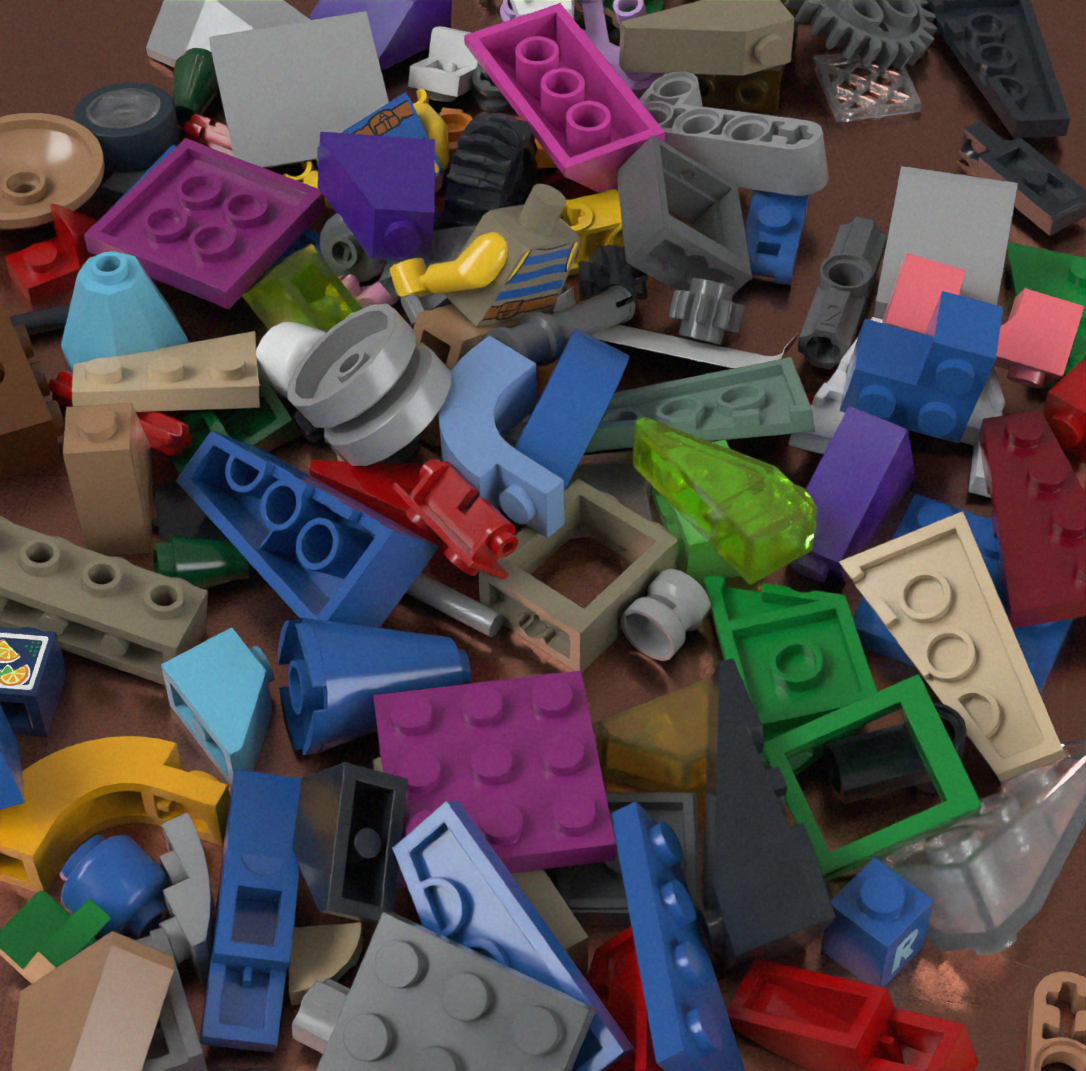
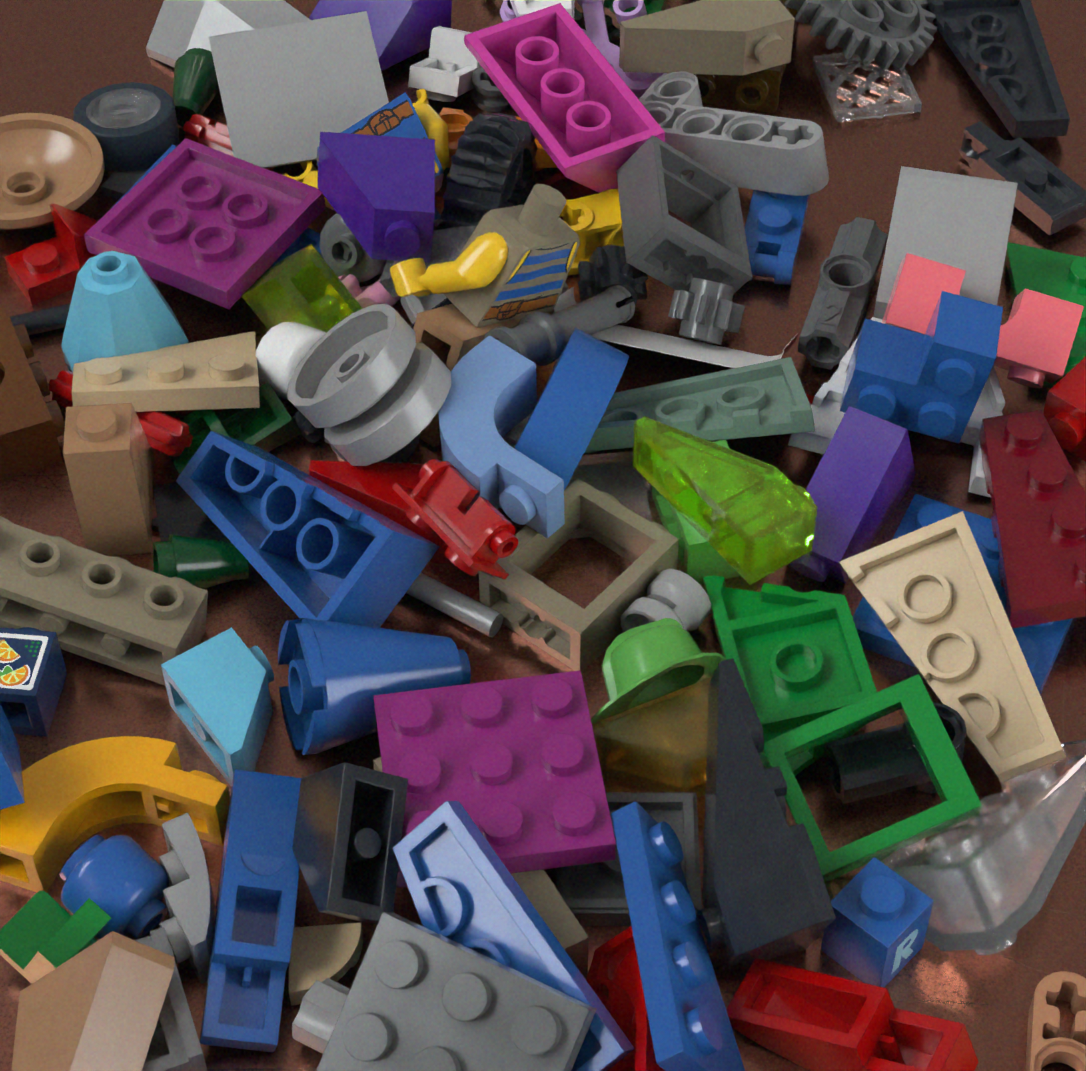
(651, 664): none -> bright green piece

